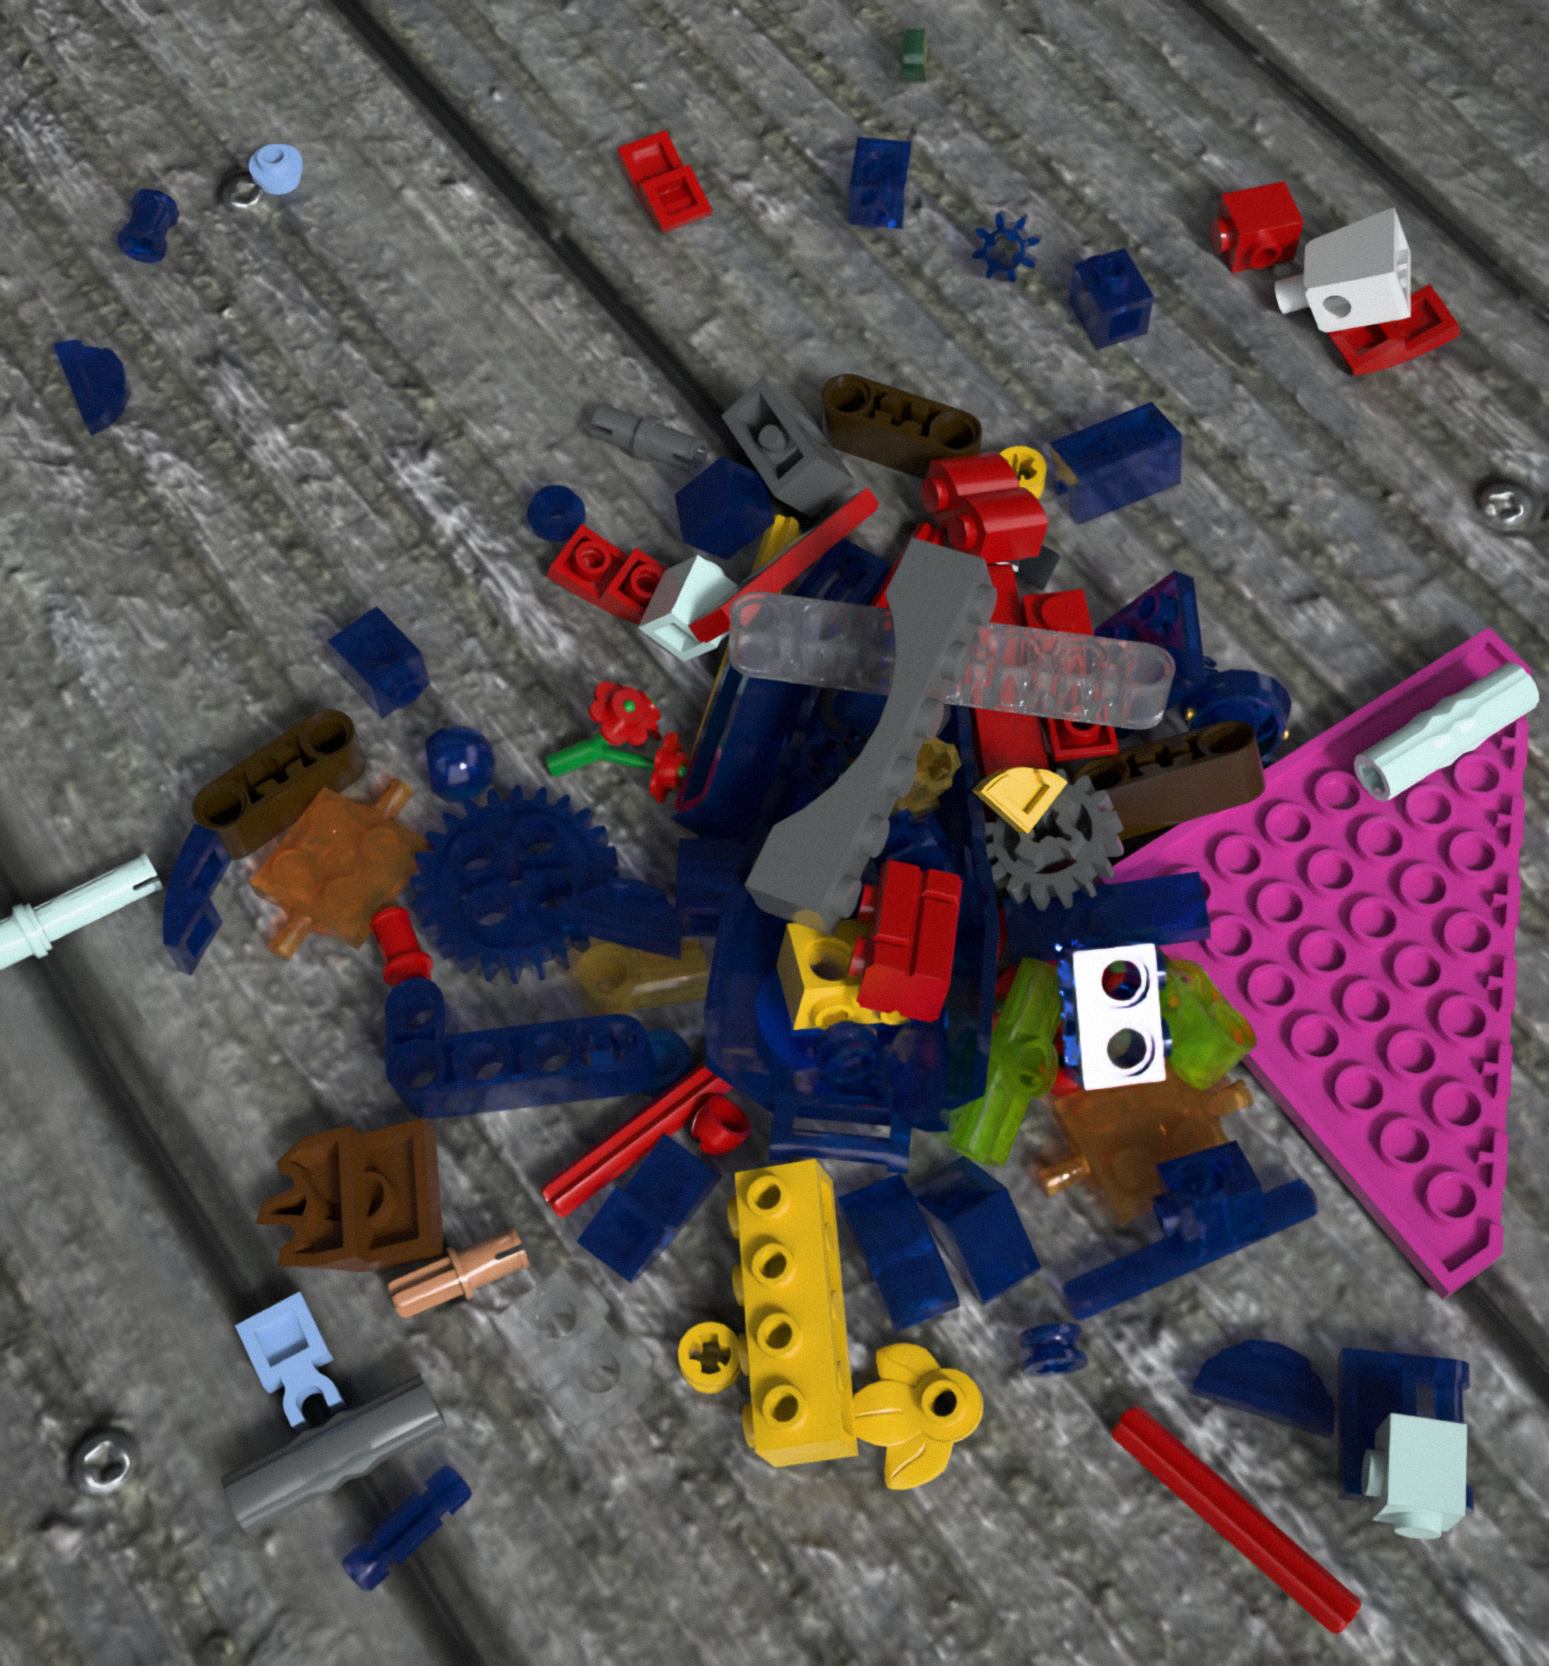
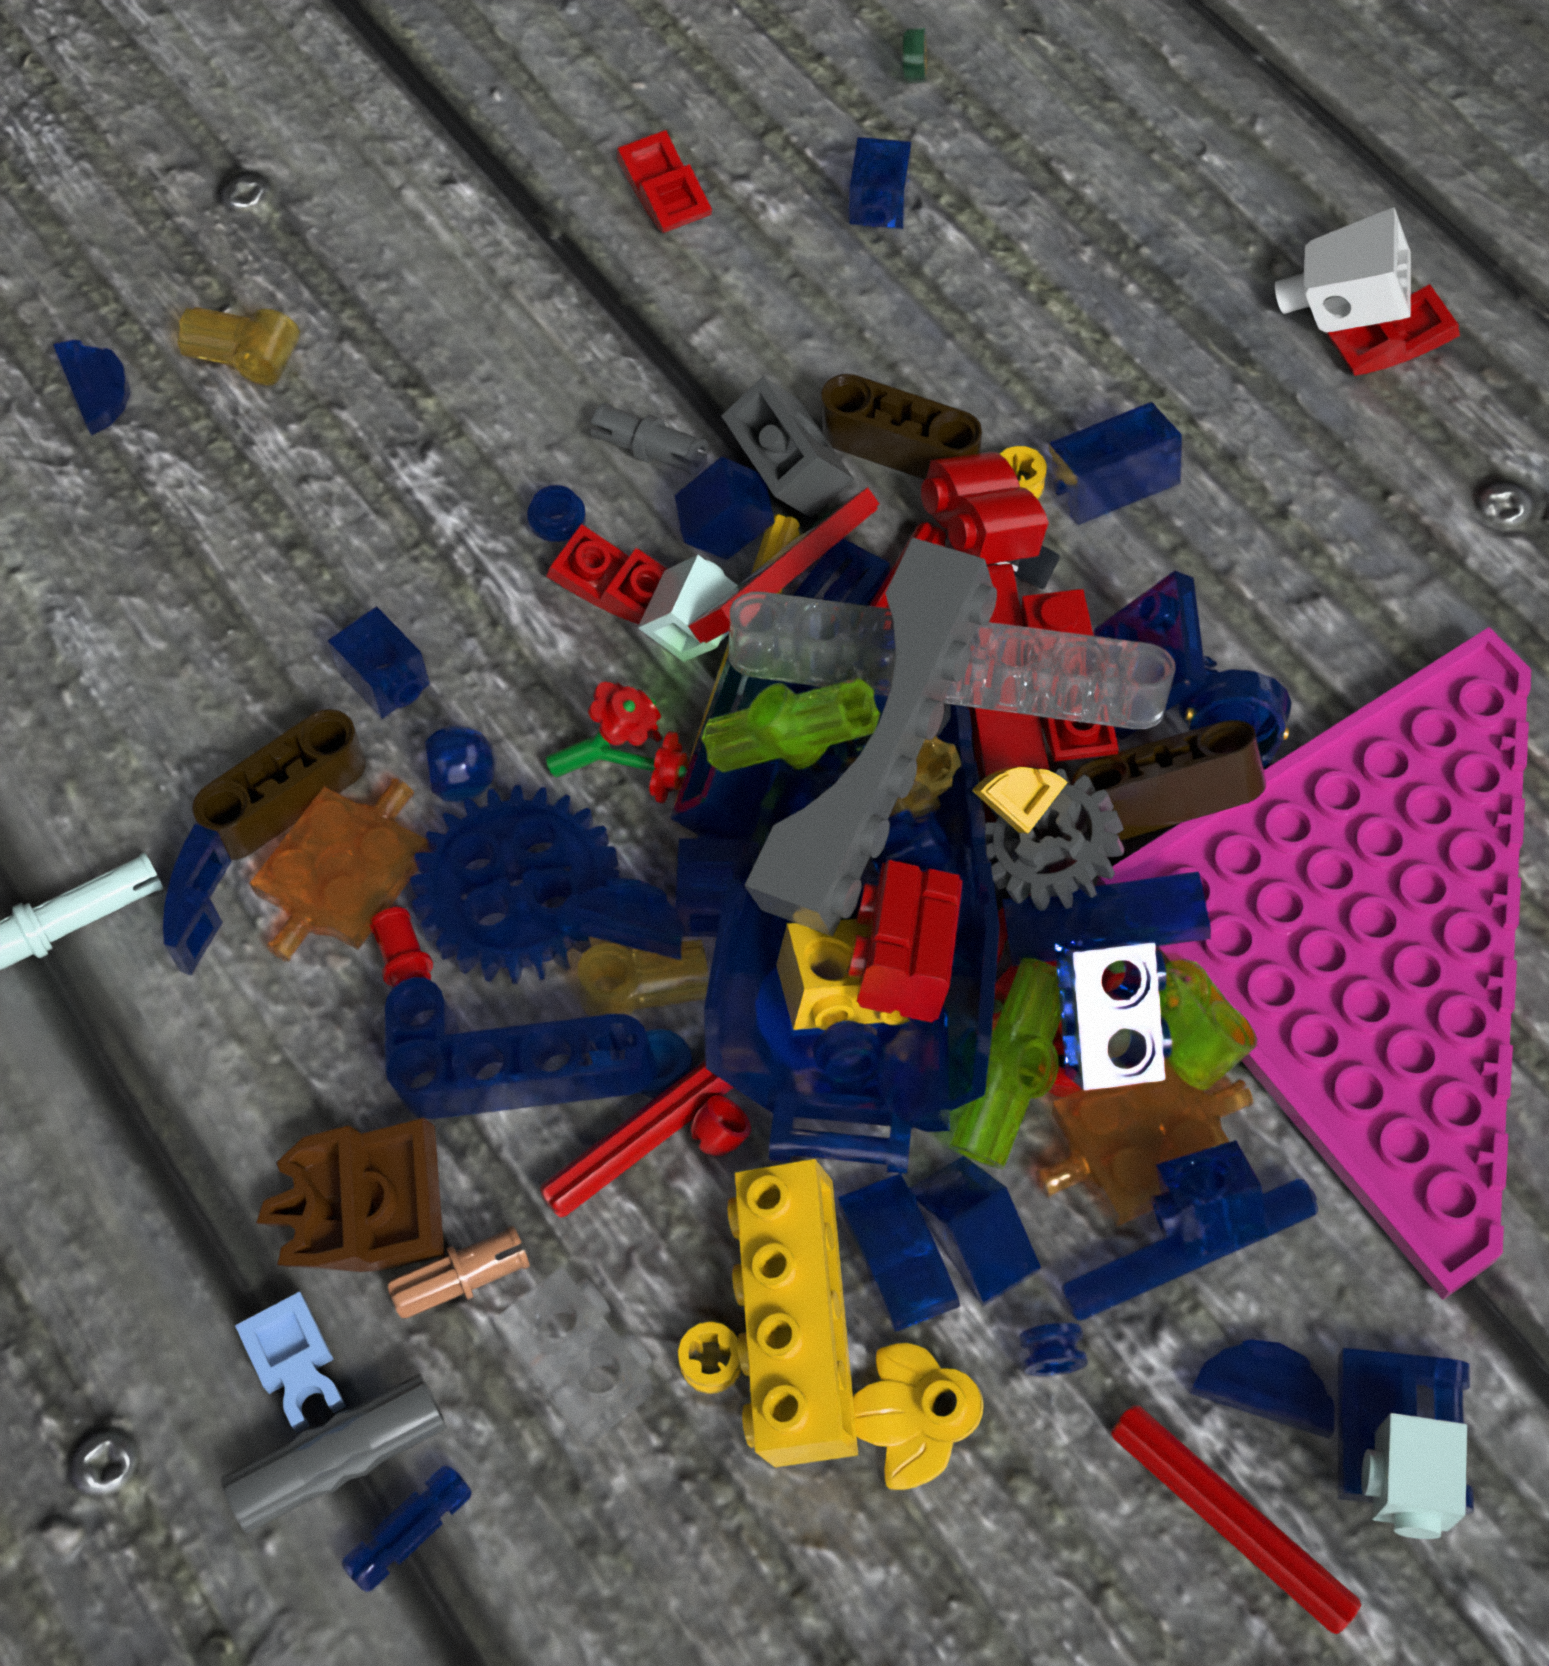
(149, 223): clear blue bush -> none
(254, 345): none -> clear yellow piece
(276, 168): light blue plate -> none
(650, 1210): clear blue slope -> none
(791, 725): none -> clear neon green piece
(998, 260): clear blue gear -> none
(1110, 298): clear blue brick -> none
(1257, 227): red brick -> none
(1446, 731): light aqua axle -> none

